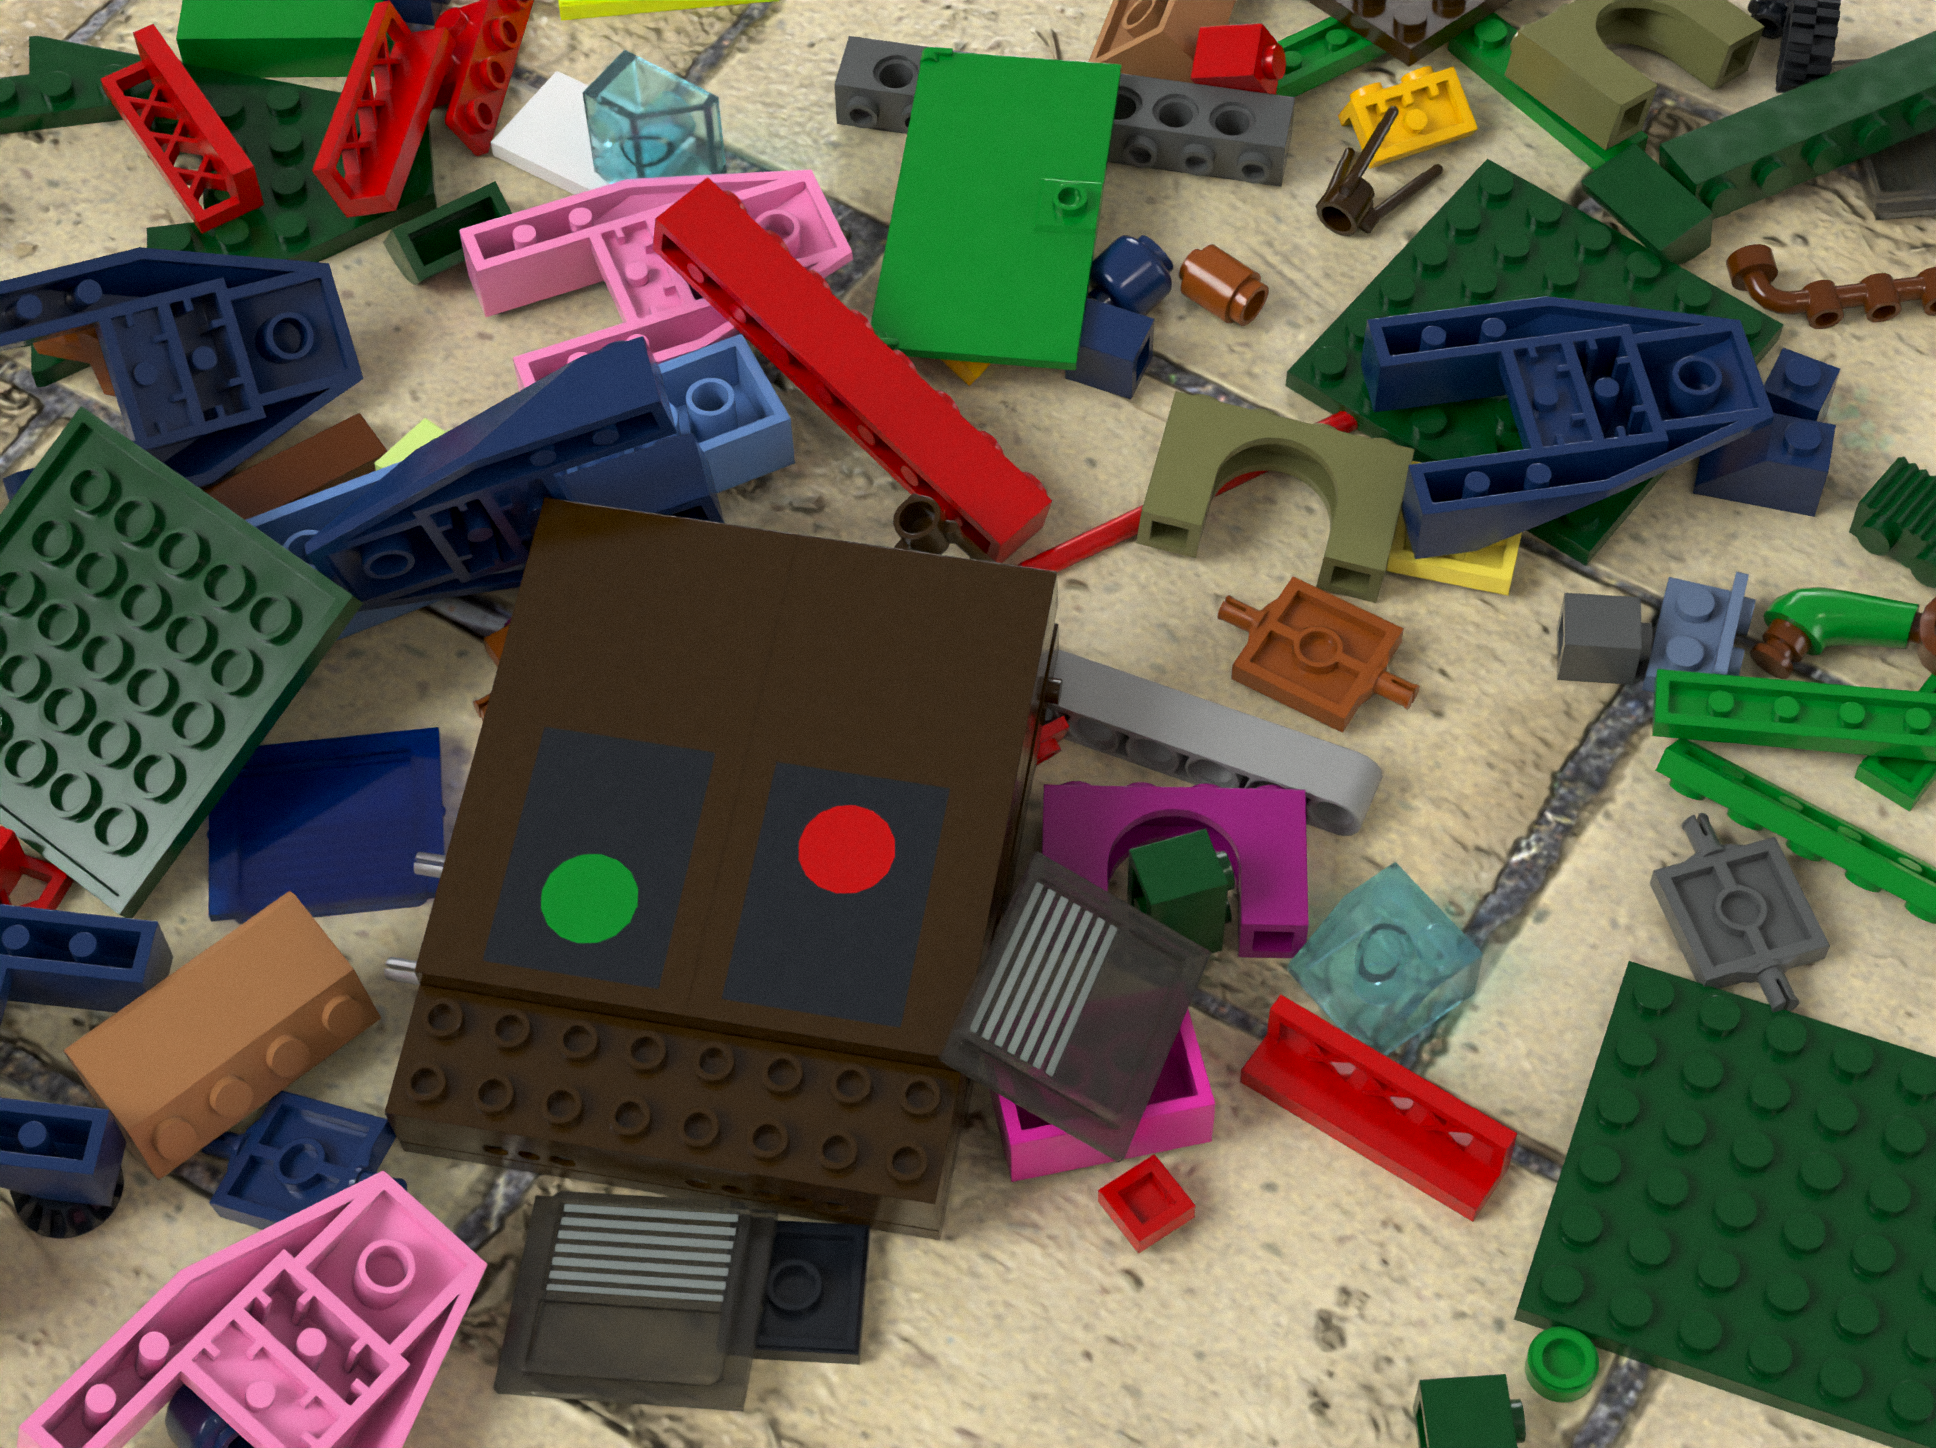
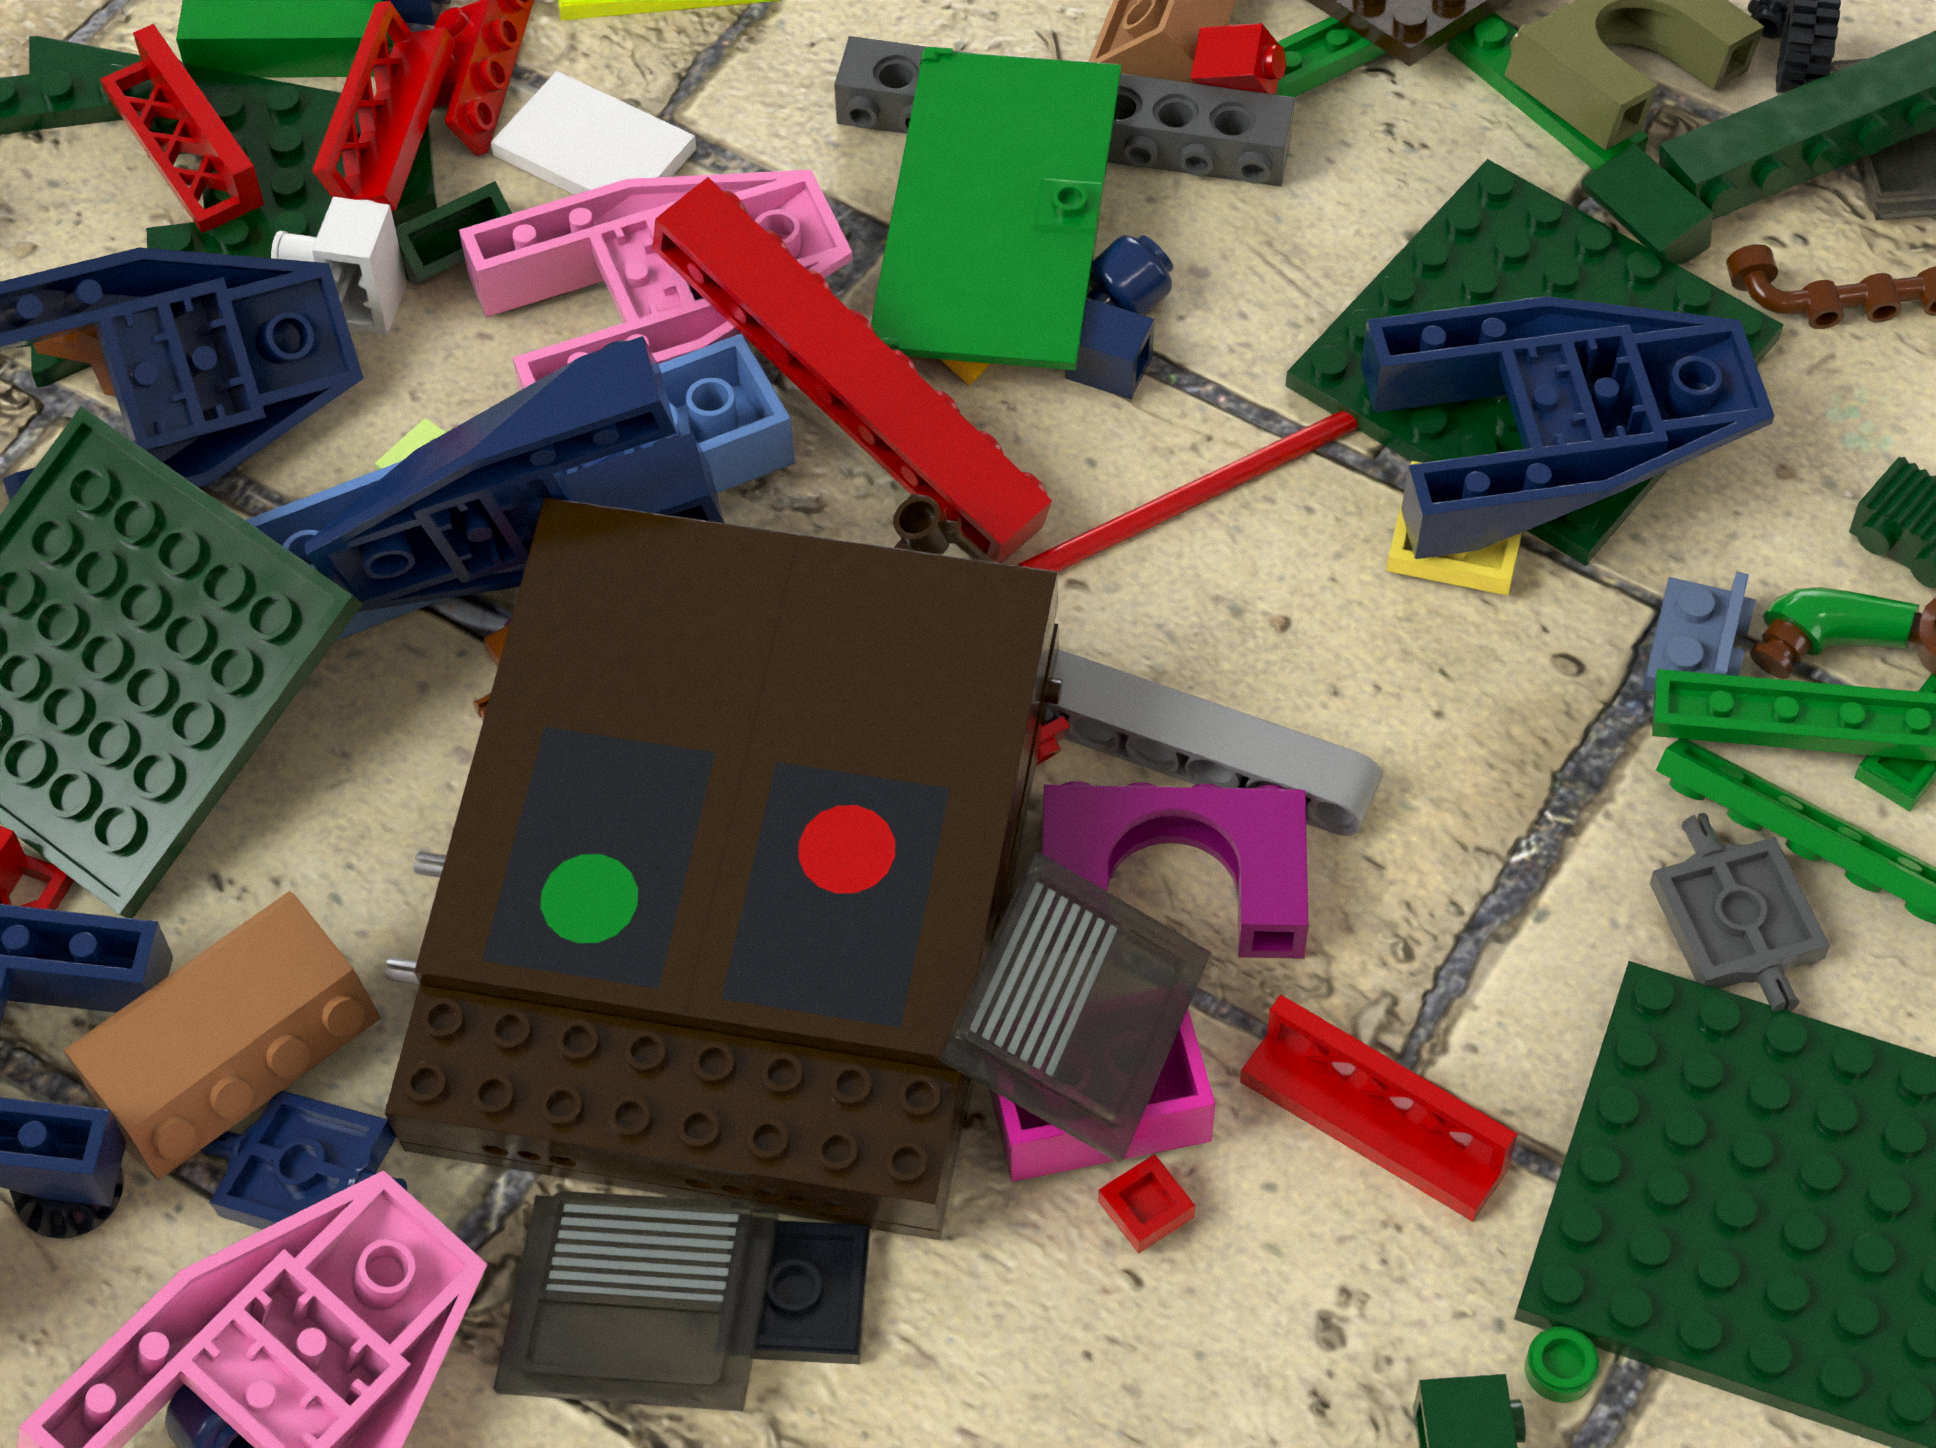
(302, 470): reddish brown tile -> none
(329, 825): clear blue piece -> none
(363, 257): none -> white brick
(651, 123): clear light blue slope -> none
(1183, 886): dark green brick -> none
(1217, 441): olive arch -> none
(1223, 285): dark orange brick -> none
(1317, 653): dark orange plate -> none
(1350, 197): dark brown plant -> none
(1387, 962): clear light blue slope -> none
(1429, 115): yellow bracket -> none
(1601, 638): dark grey brick -> none
(1772, 467): dark blue slope -> none
(1801, 386): dark blue brick -> none

